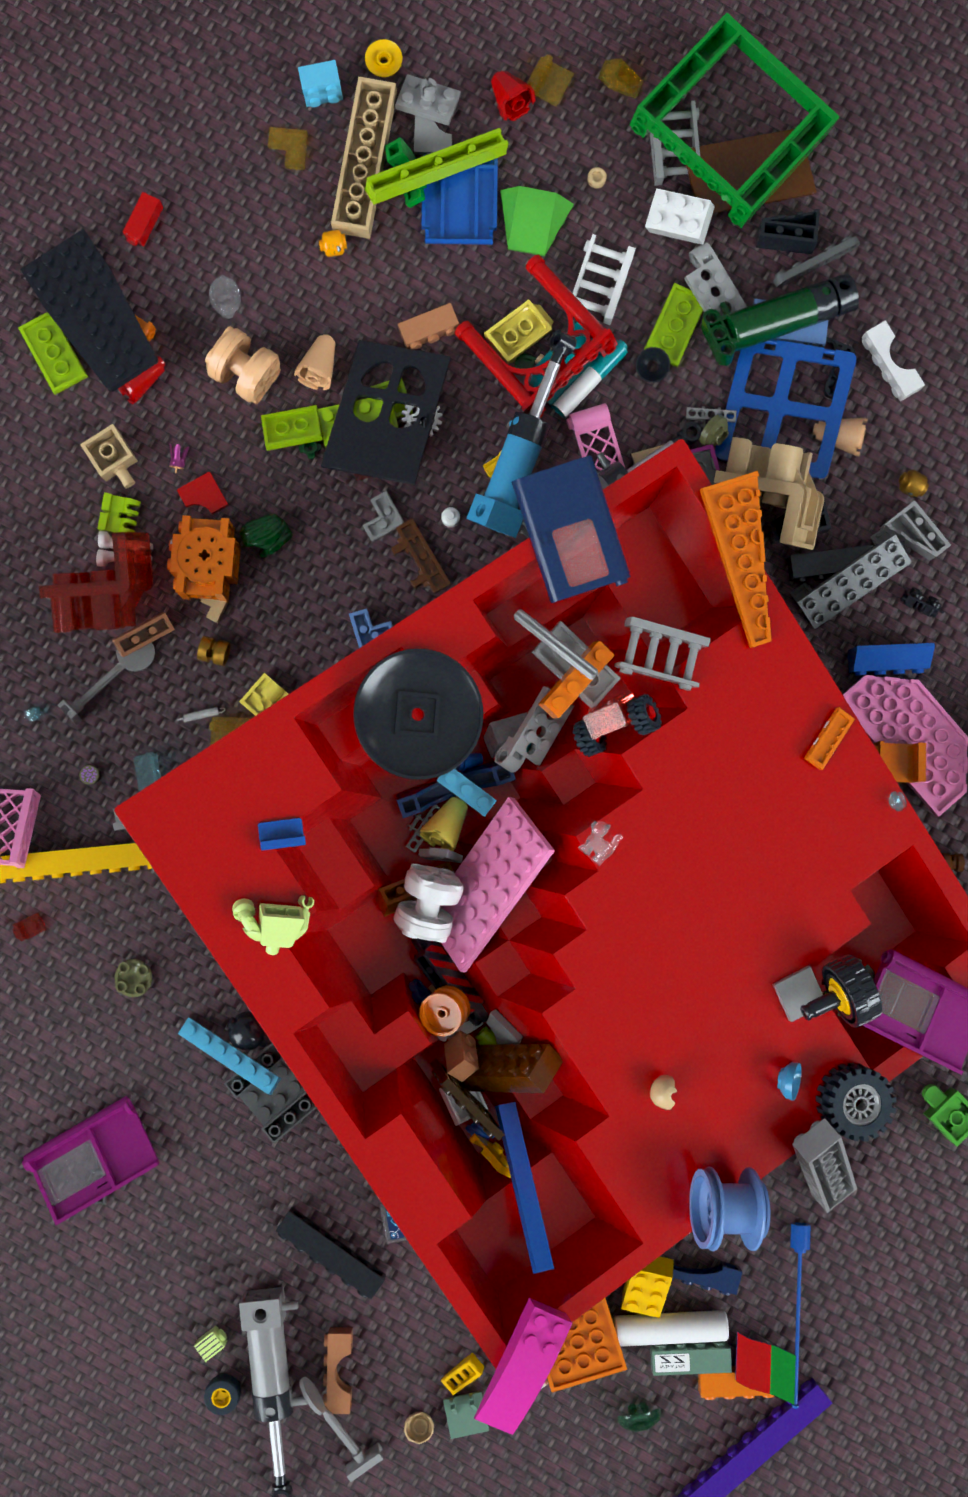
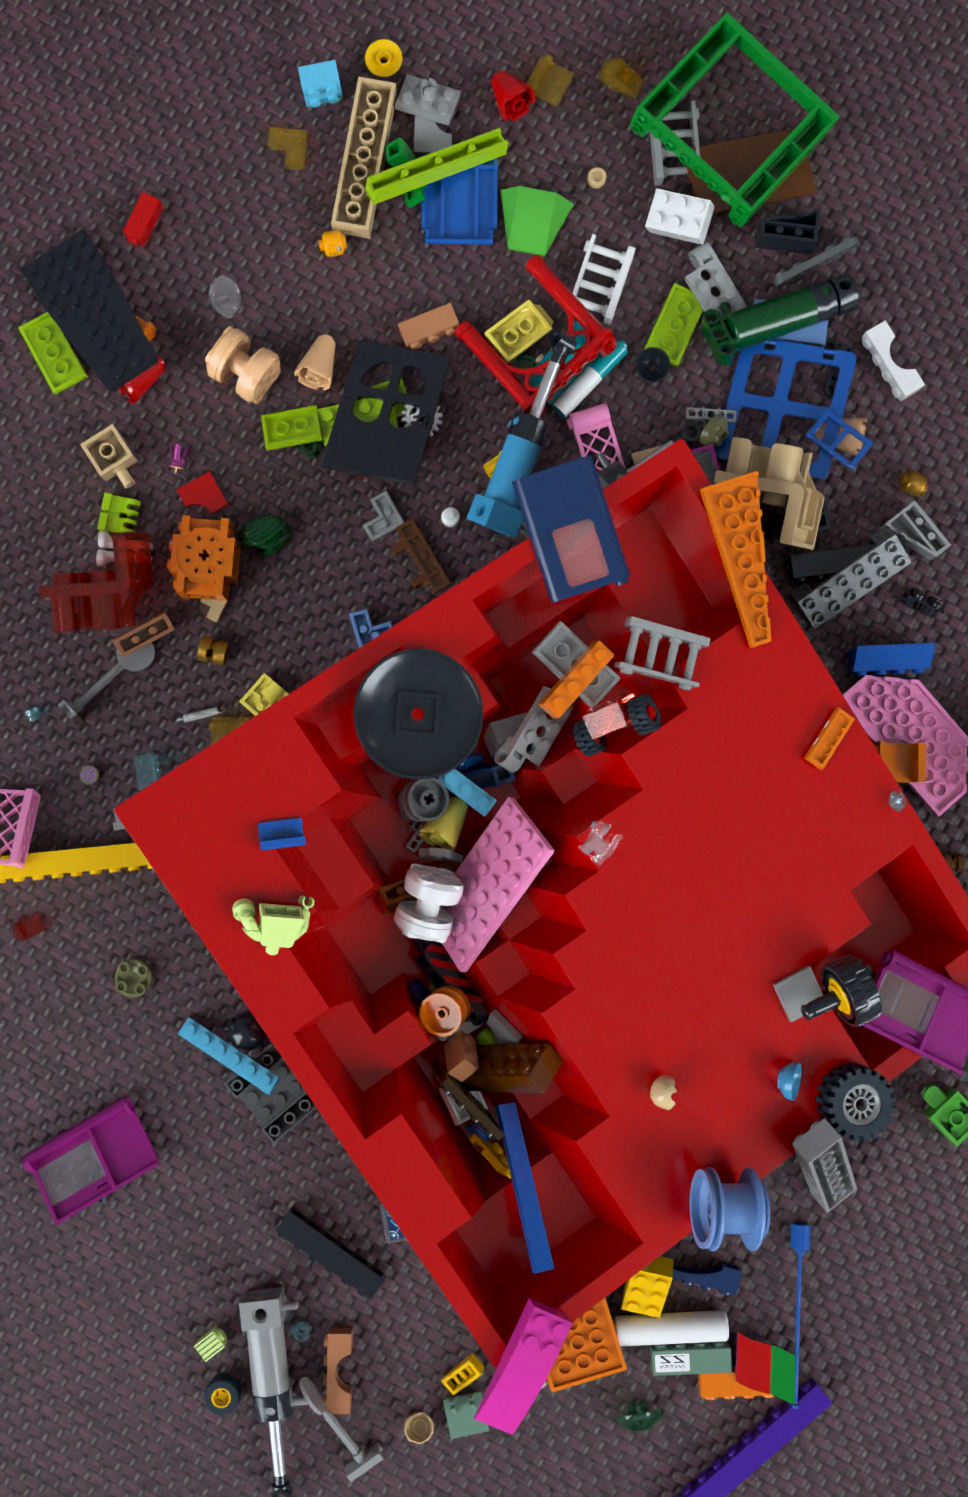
(301, 1336): none -> clear light blue plate
(423, 799): none -> dark grey wheel
(556, 644): light grey axle -> none
(847, 429): none -> blue window

